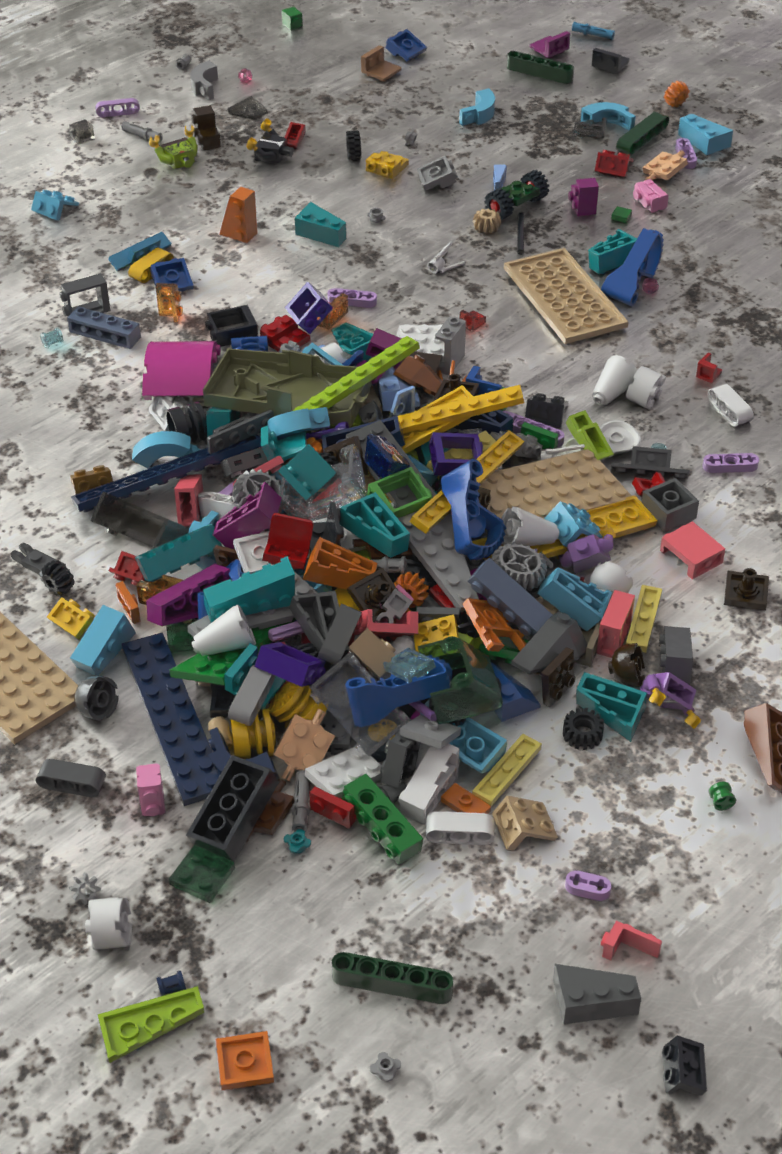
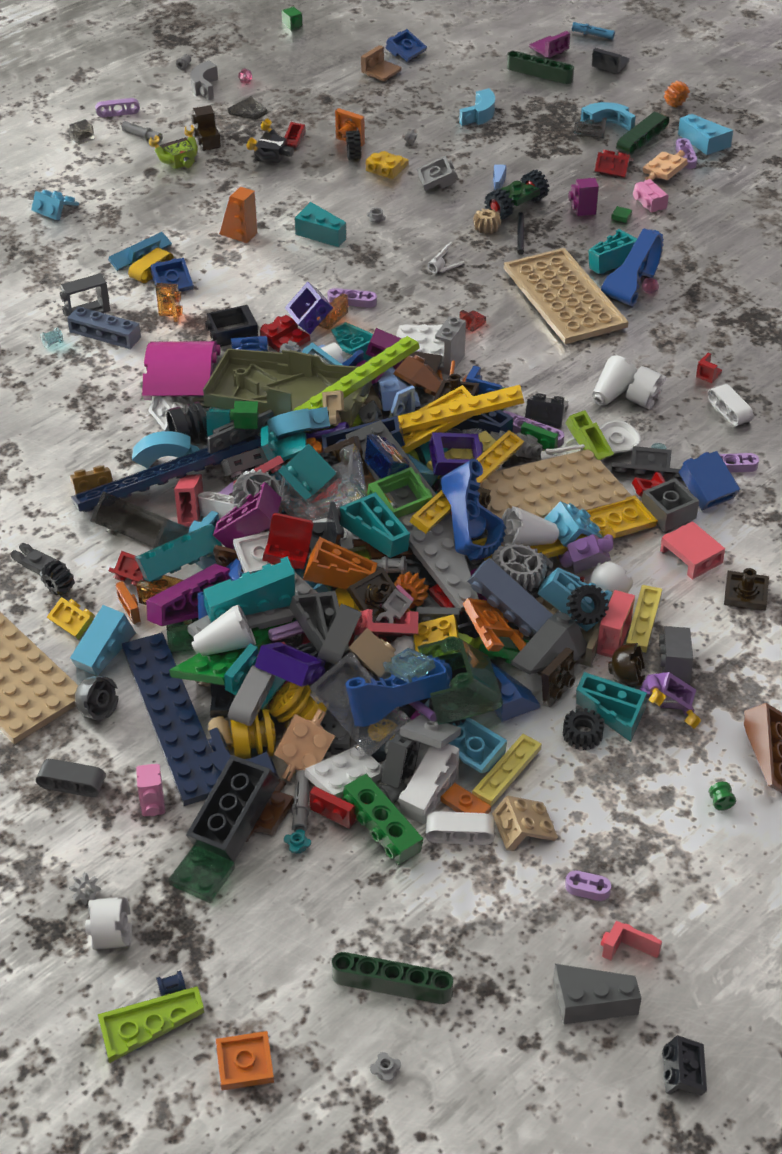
(245, 414): none -> green brick
(334, 402): none -> tan plate
(344, 124): none -> orange plate
(599, 604): none -> black tyre
(709, 480): none -> blue brick

